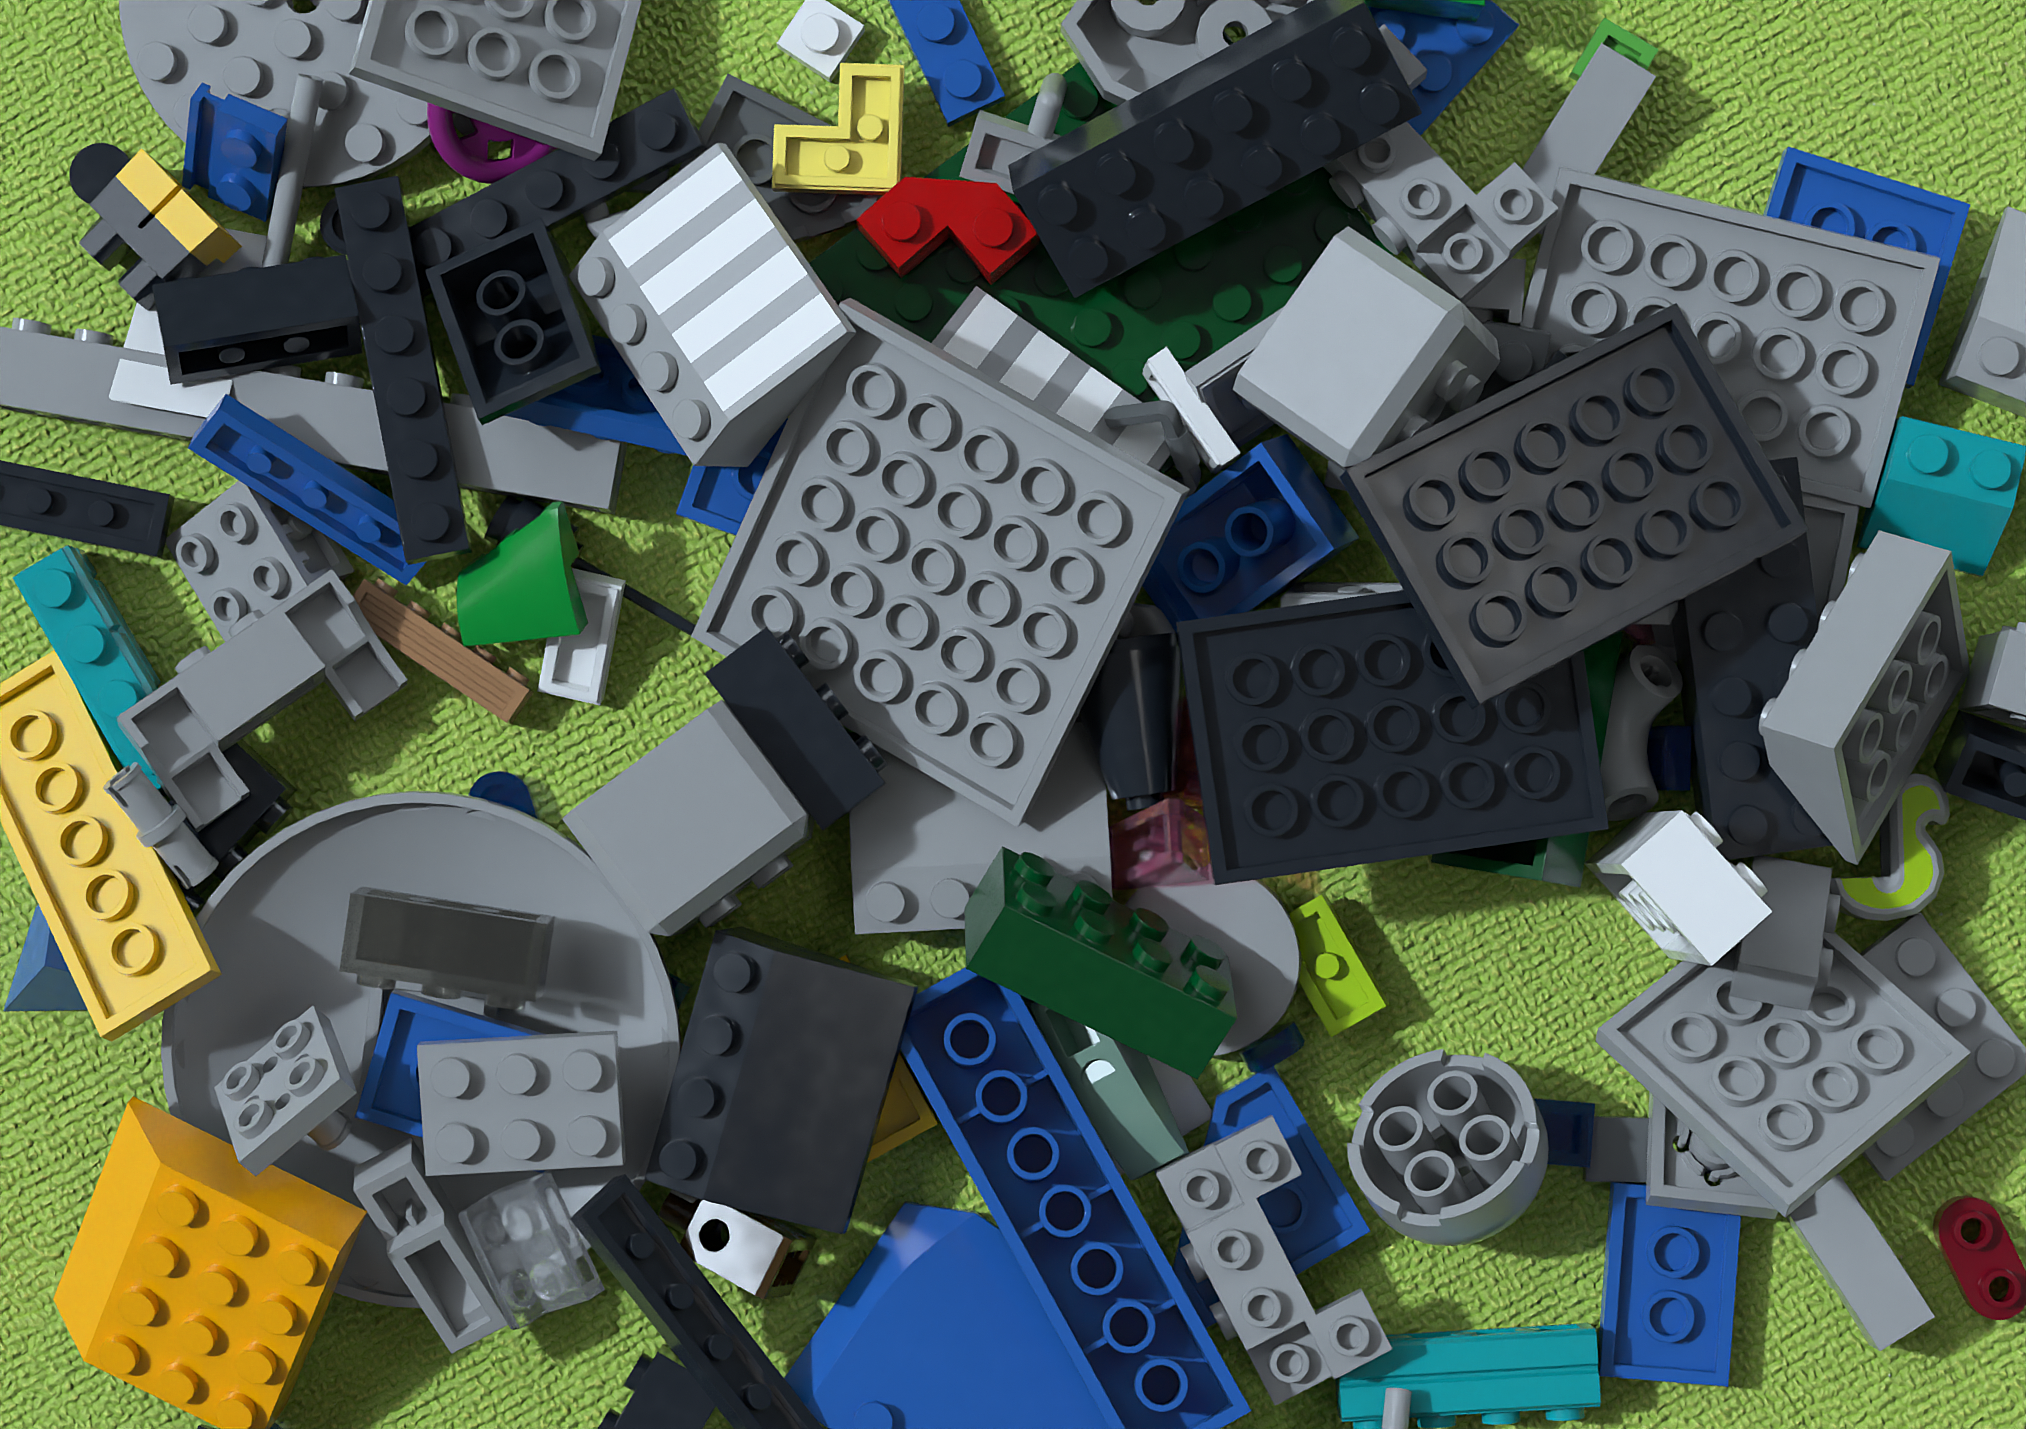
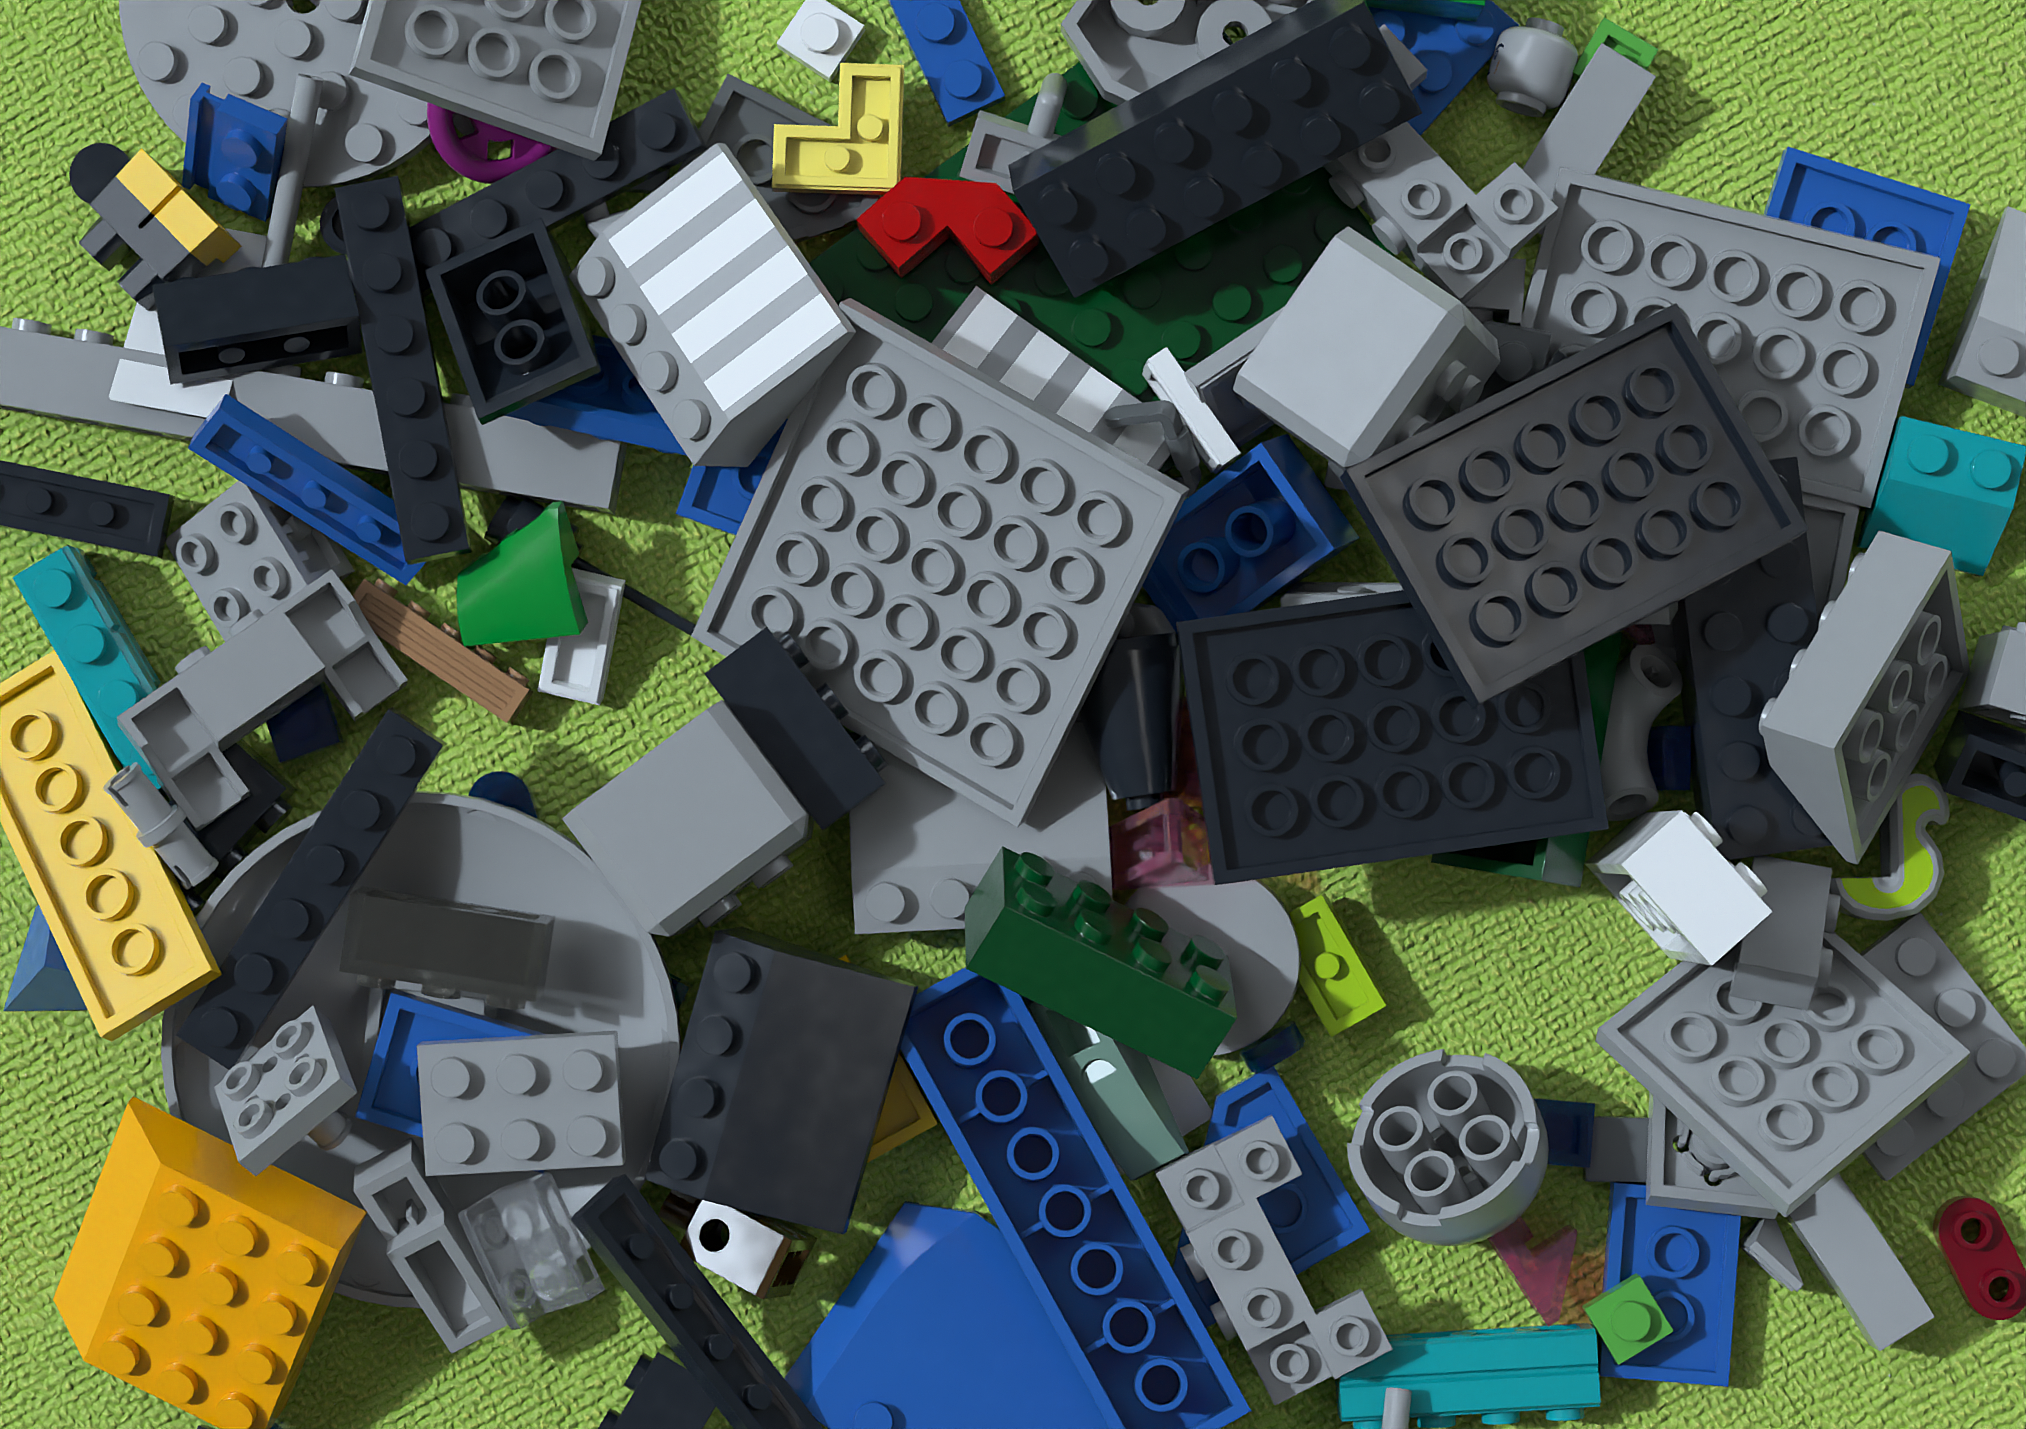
(305, 726): none -> plate
(311, 888): none -> black plate
(1532, 67): none -> light grey head
(1538, 1271): none -> clear pink slope
(1627, 1318): none -> bright green plate
(1769, 1250): none -> light grey slope

